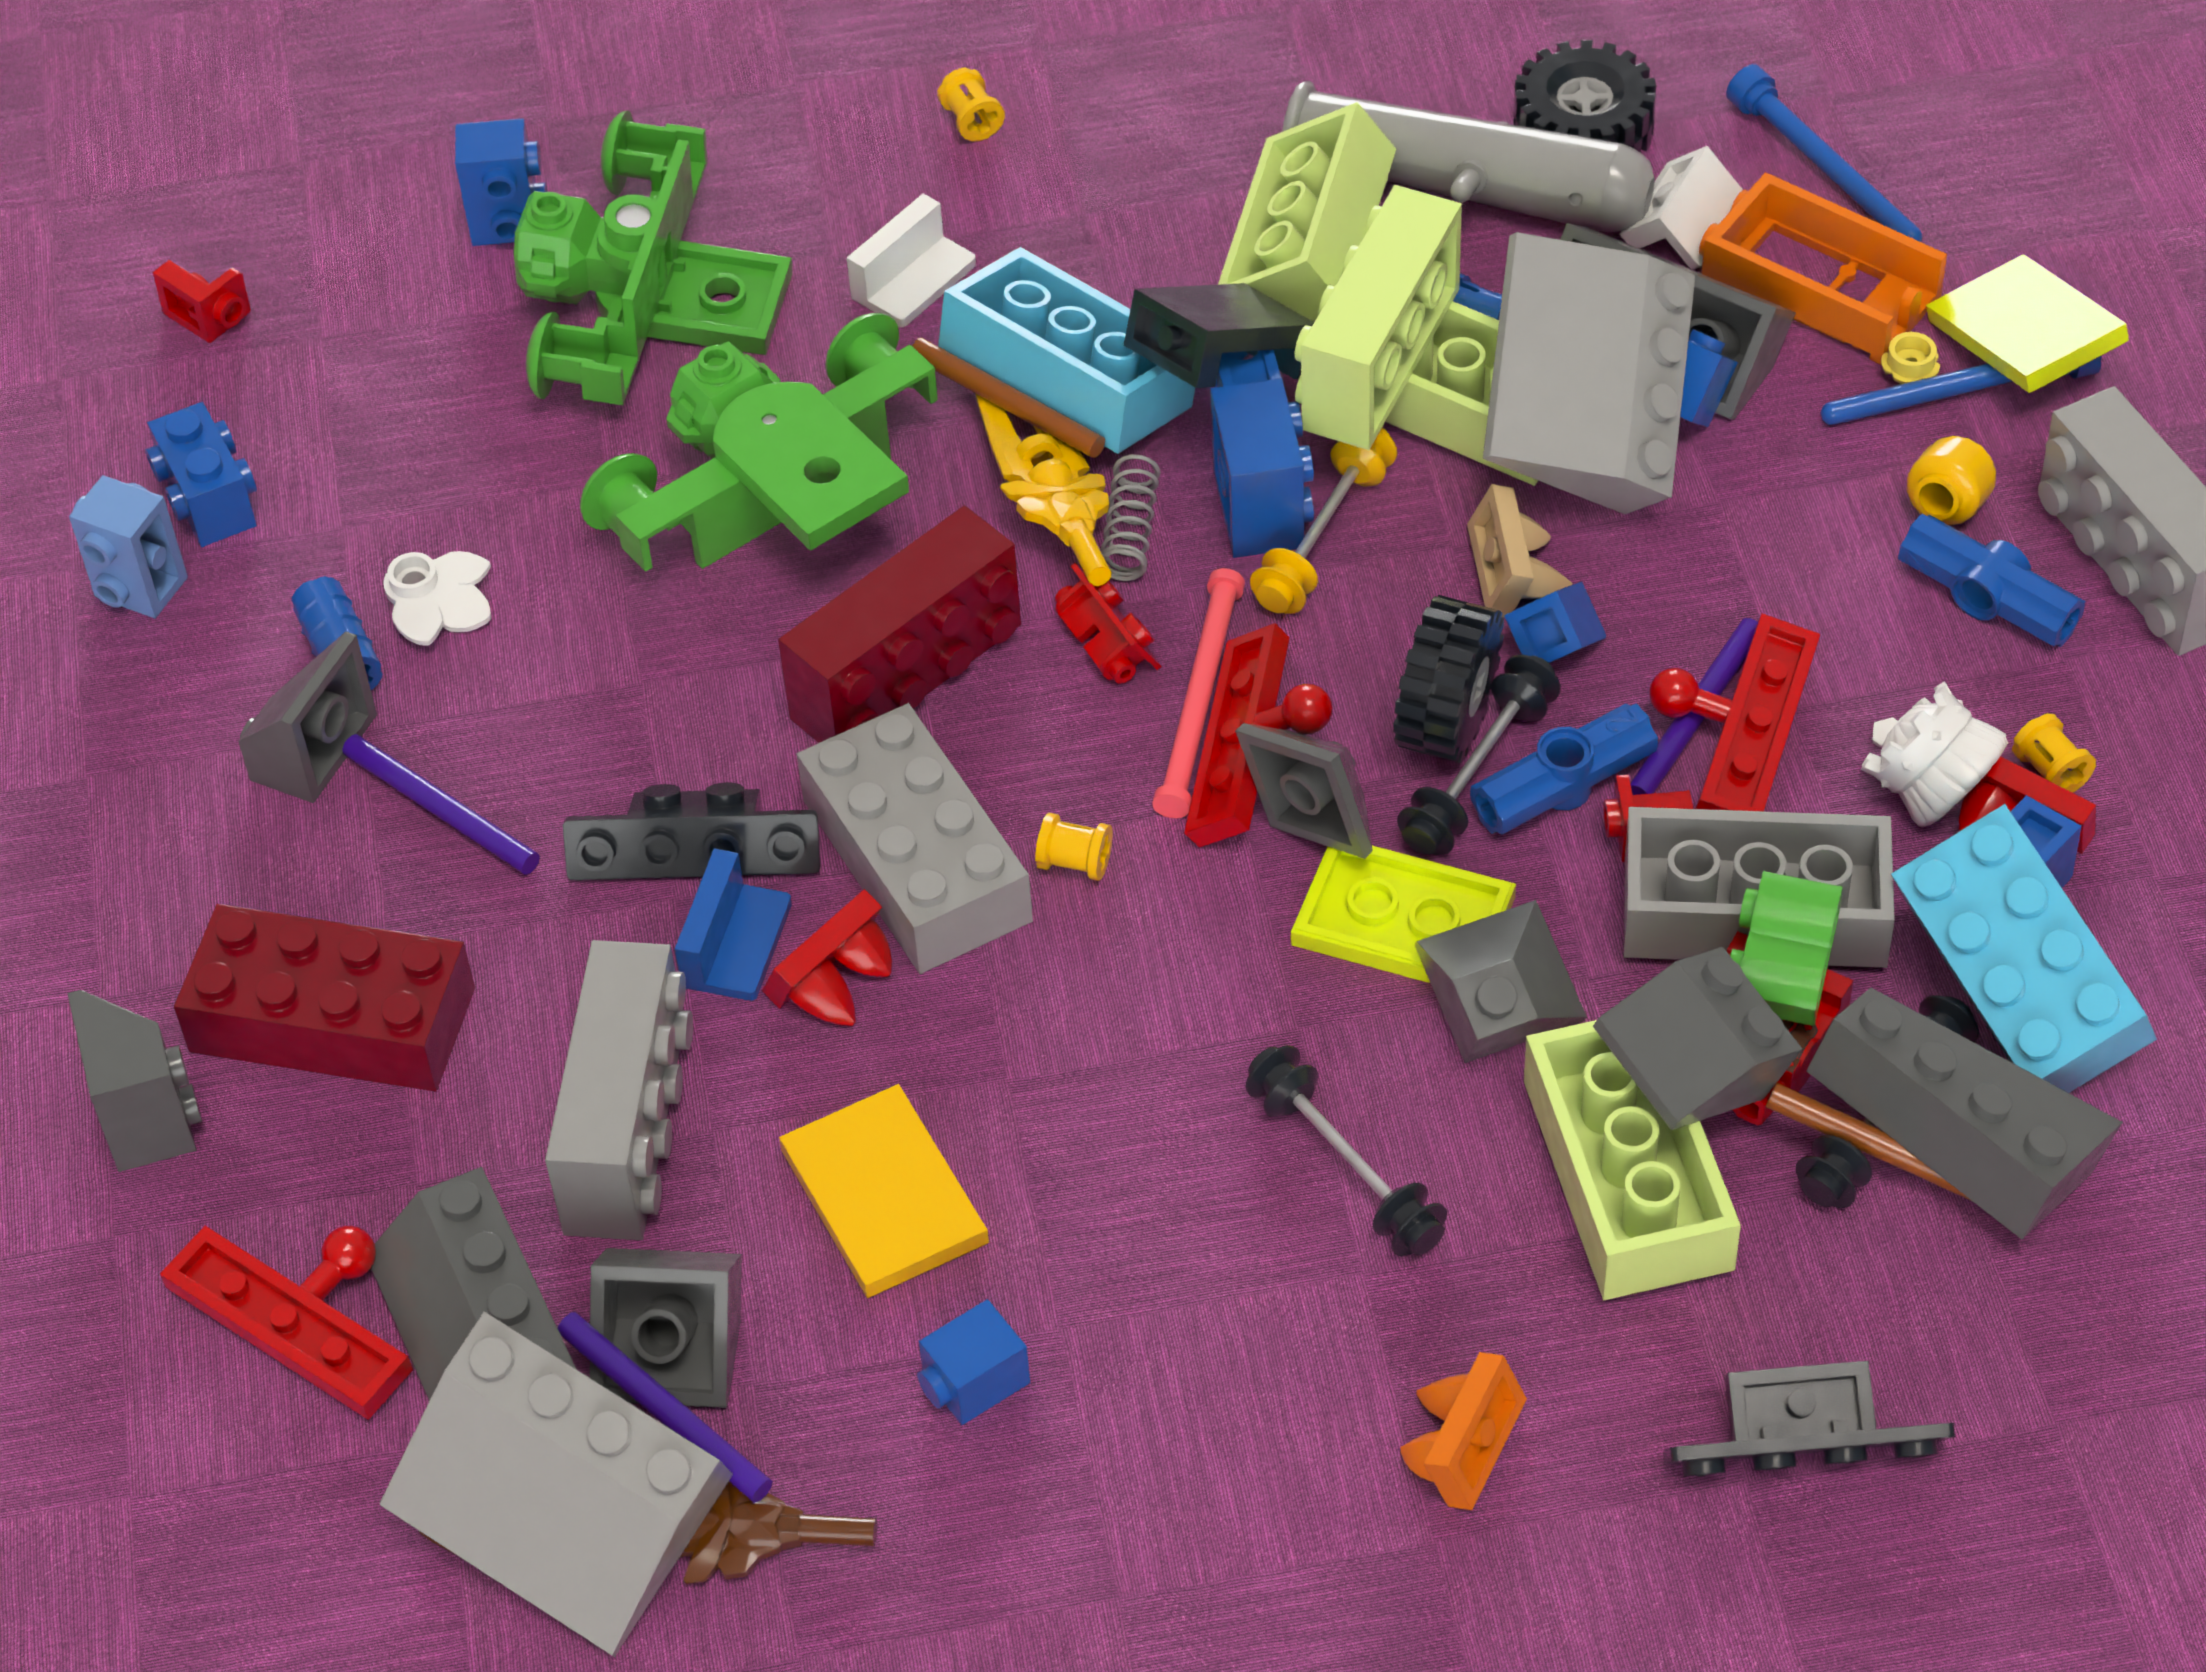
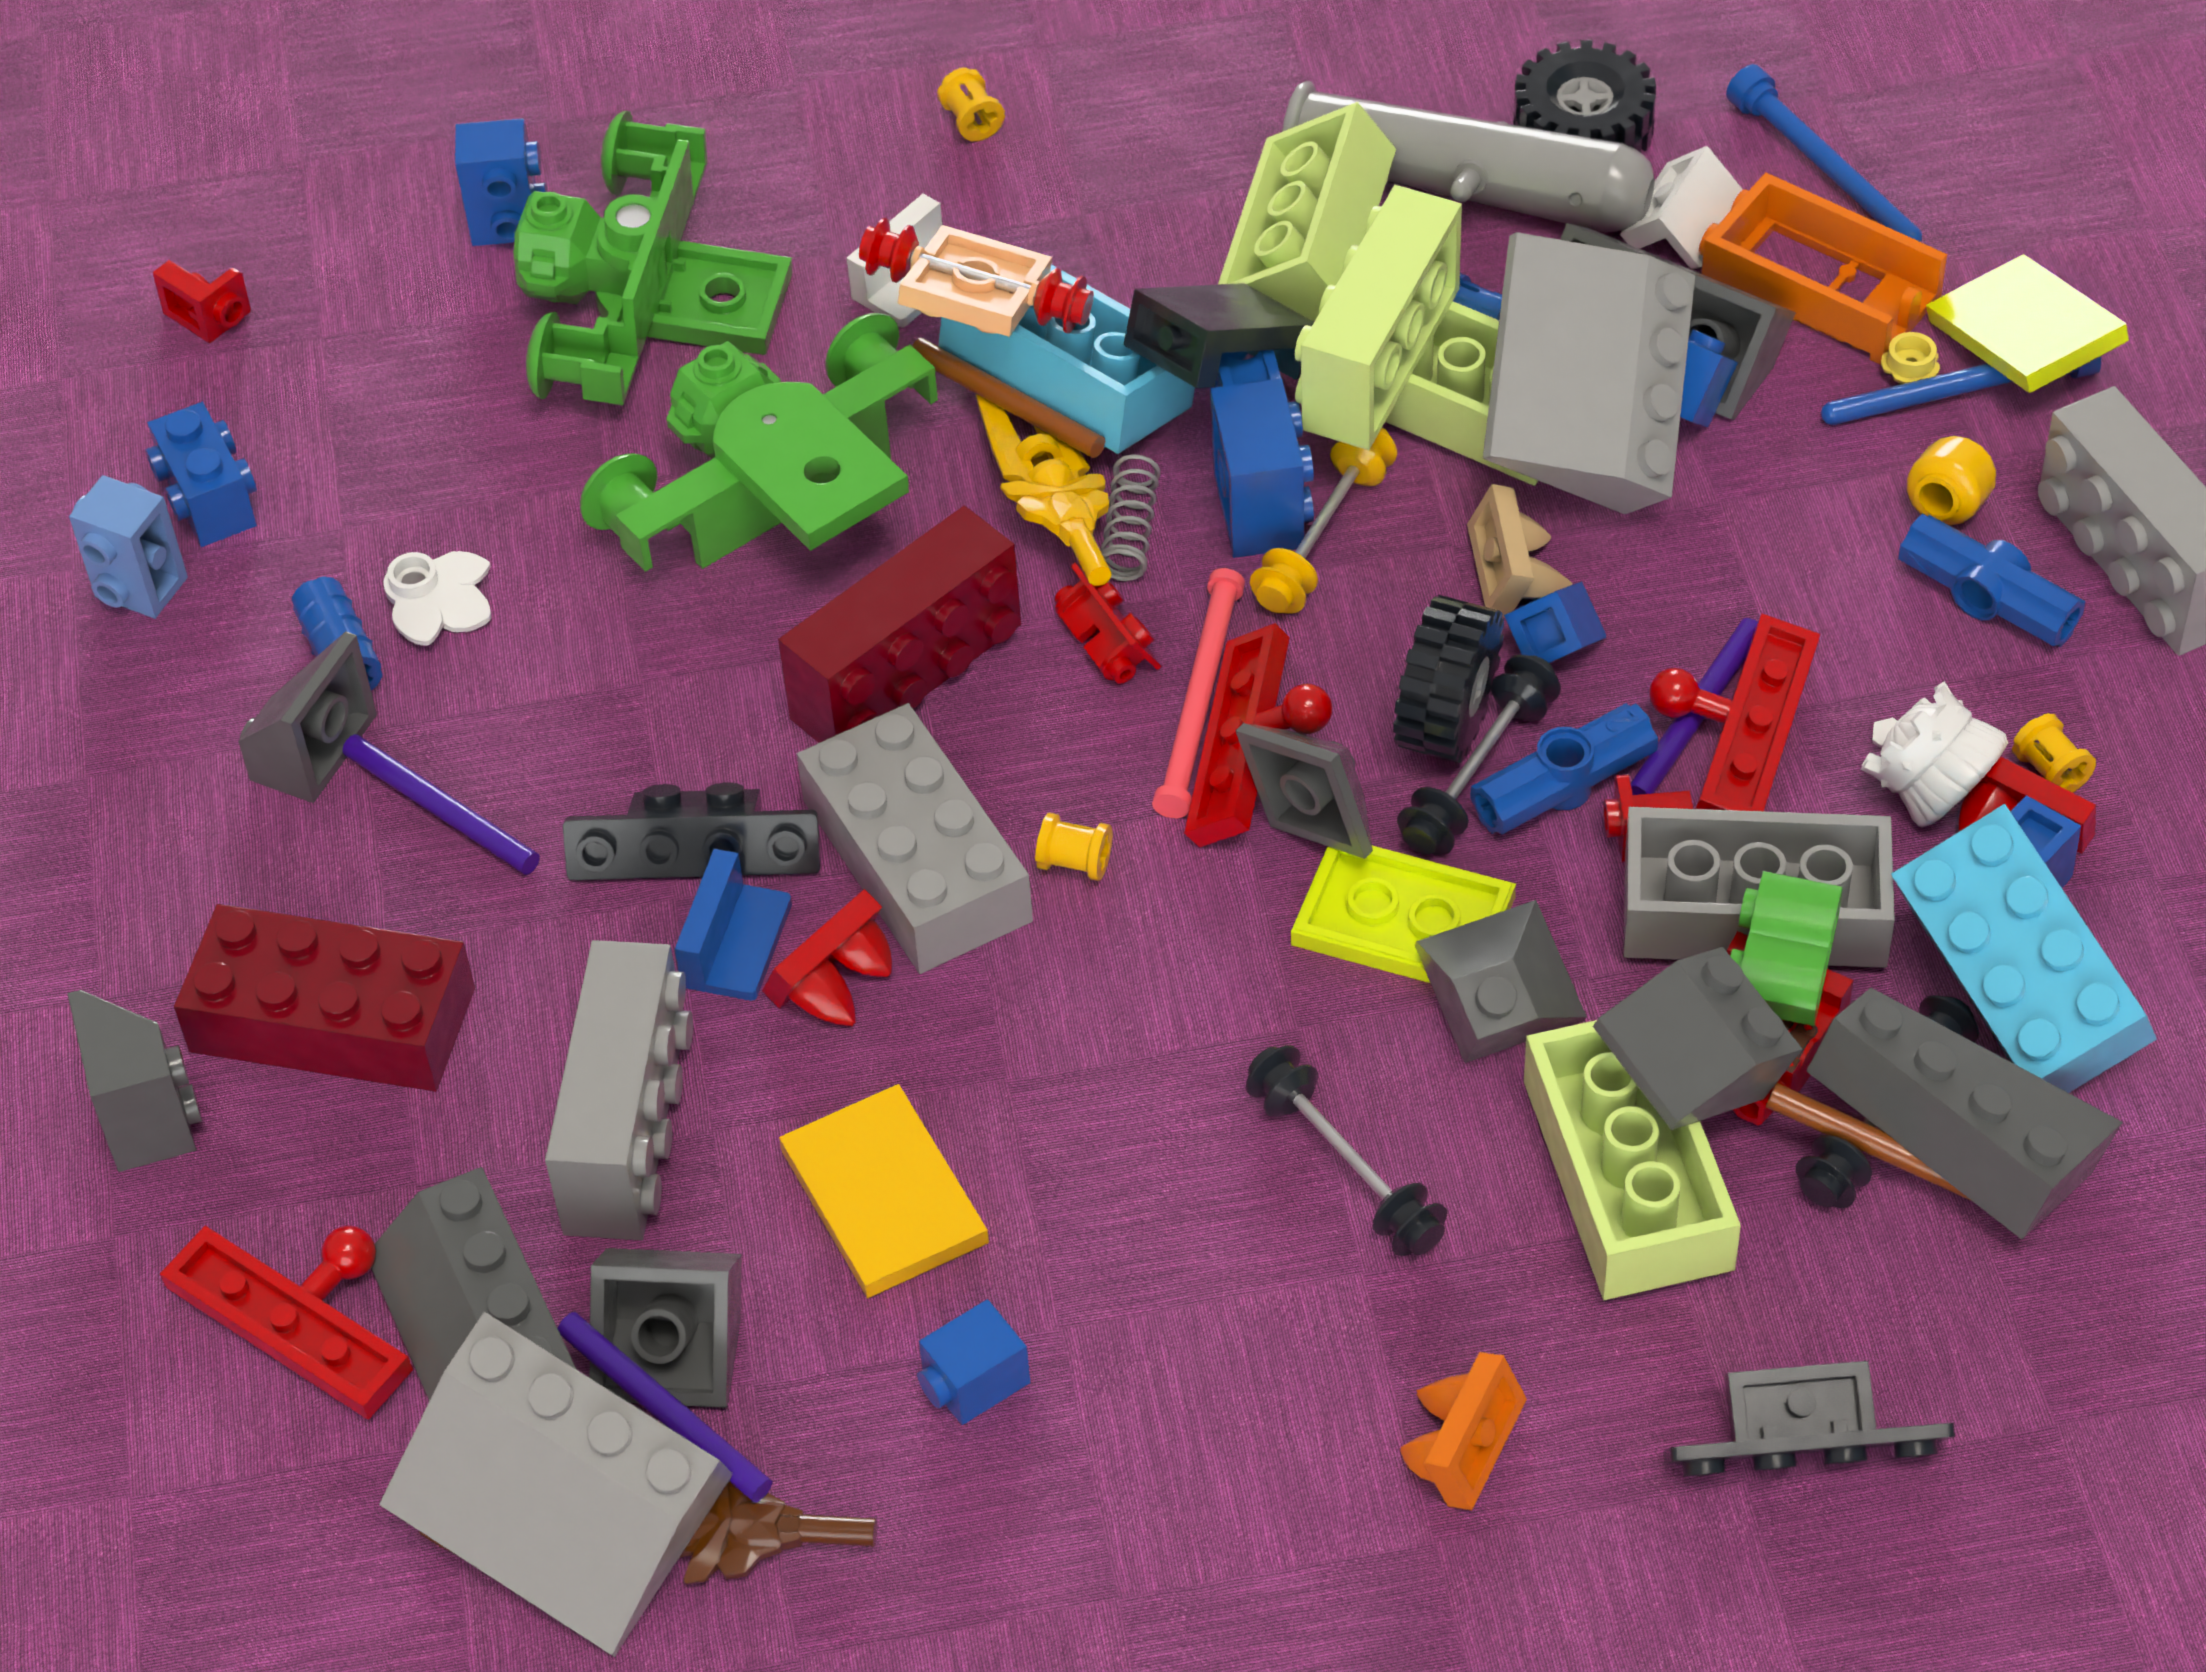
(974, 279): none -> light nougat plate

